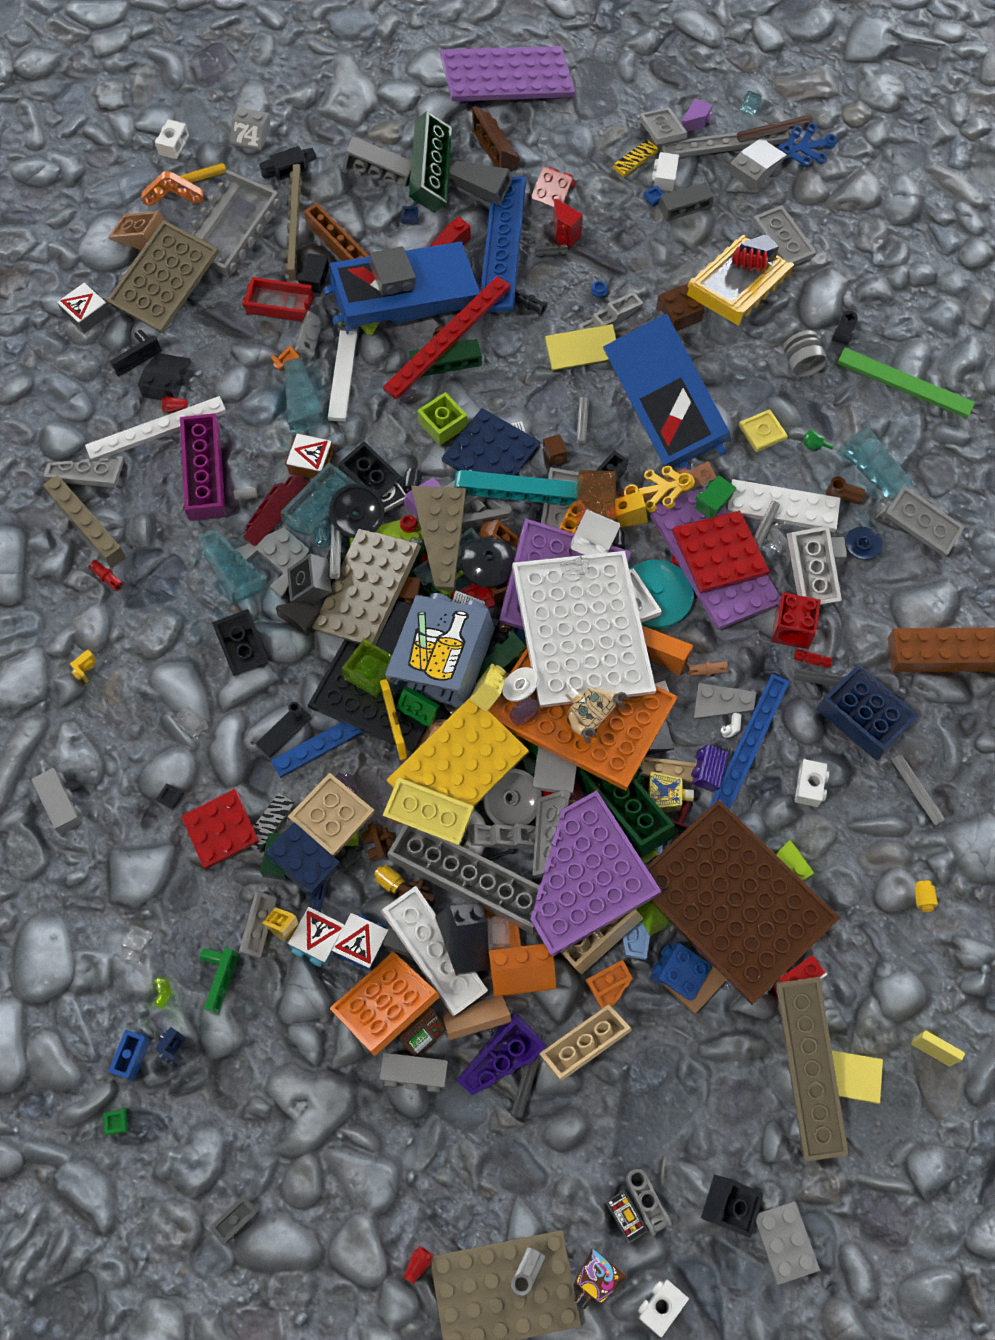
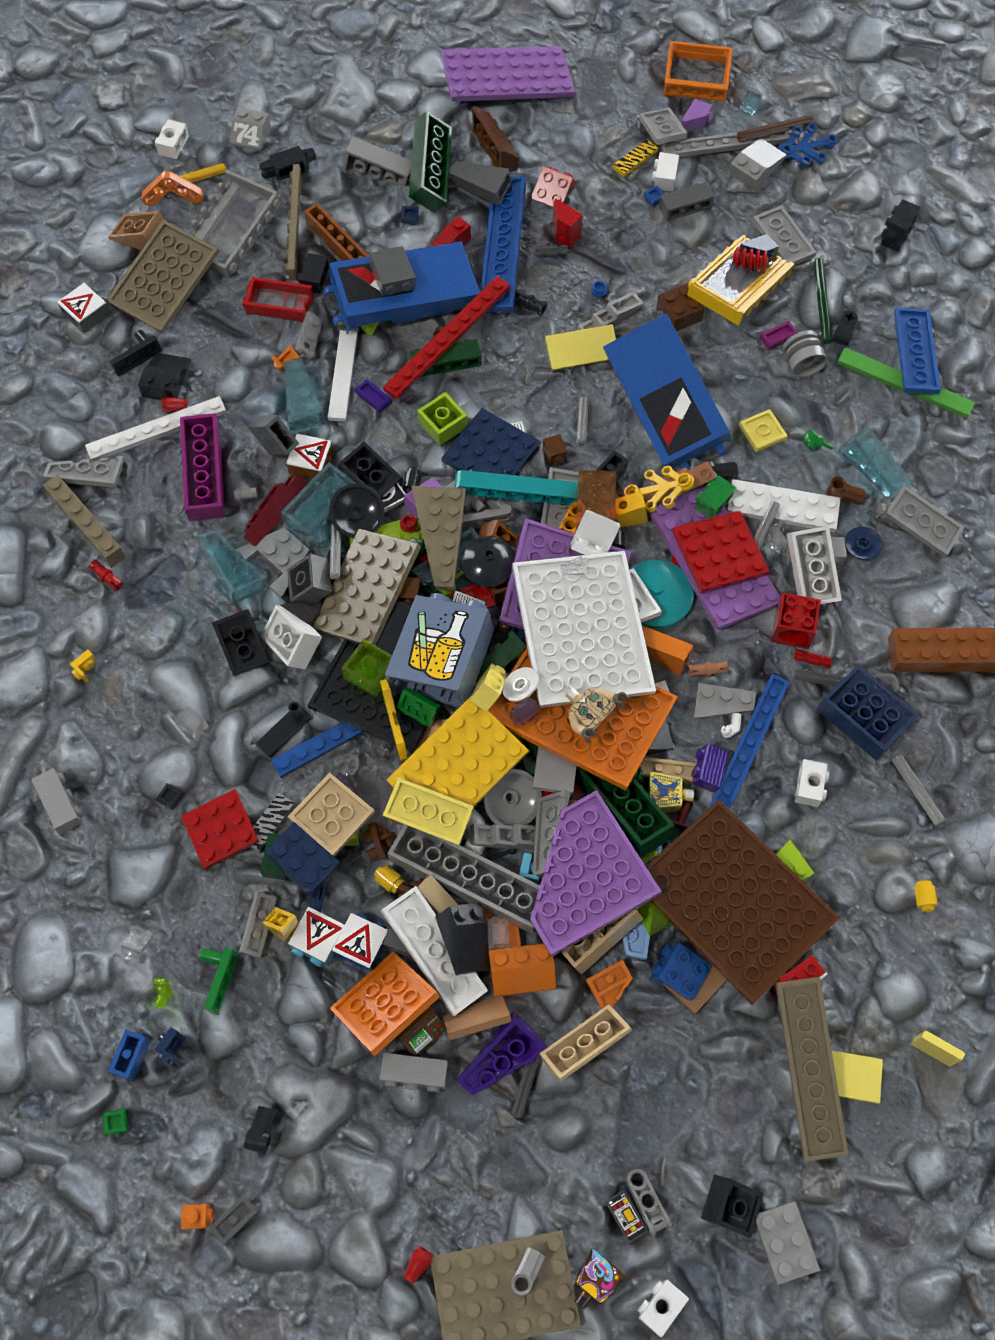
(196, 1216): none -> orange bracket
(259, 1135): none -> black piece
(273, 435): none -> dark grey brick
(290, 638): none -> white slope
(373, 396): none -> dark purple tile
(435, 894): none -> tan tile
(527, 867): none -> medium azure bracket
(696, 89): none -> orange window
(725, 470): none -> black piece
(778, 335): none -> magenta tile
(822, 301): none -> dark green axle
(899, 225): none -> black brick
(916, 351): none -> blue plate

